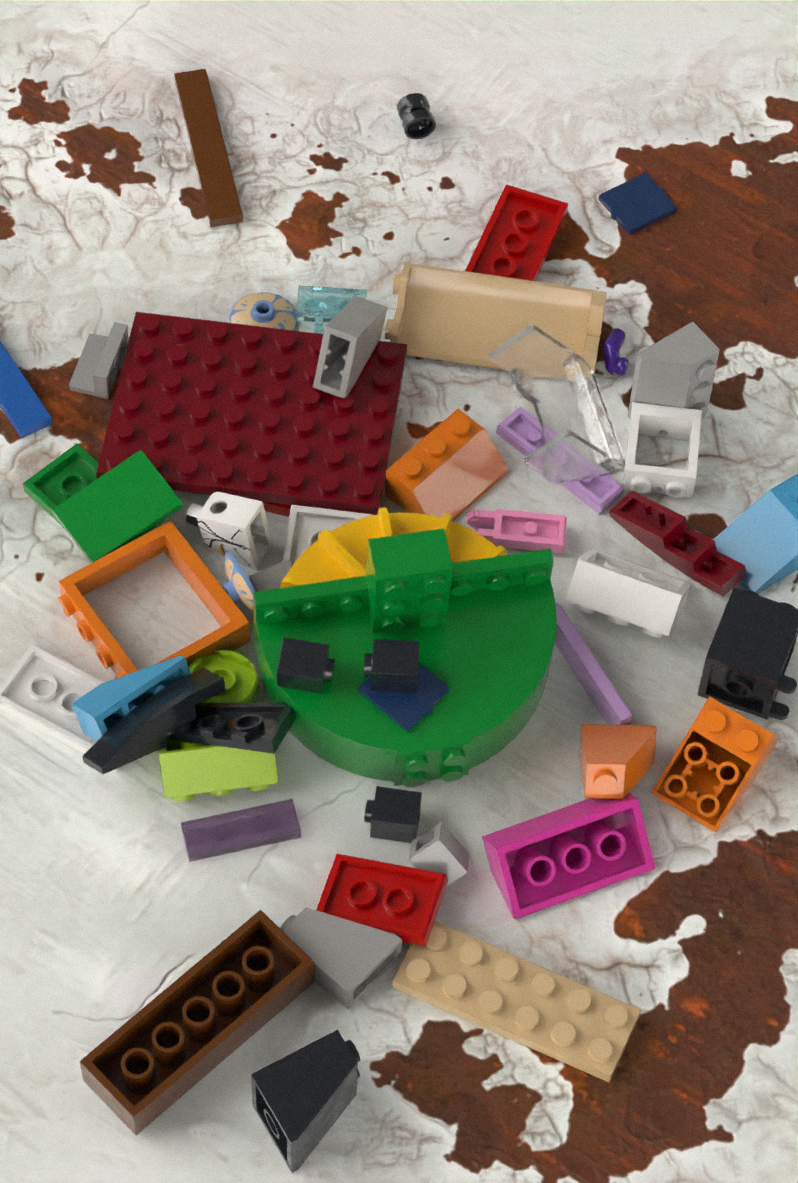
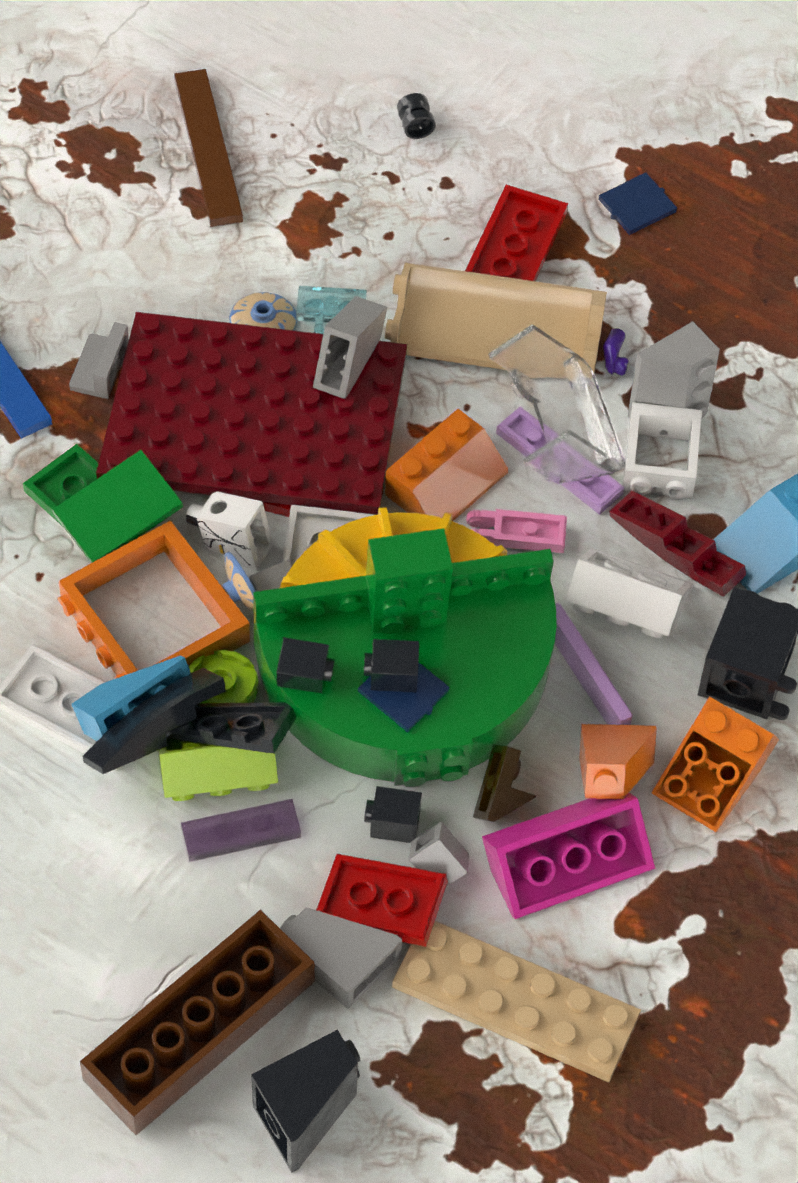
(496, 794): none -> dark brown slope

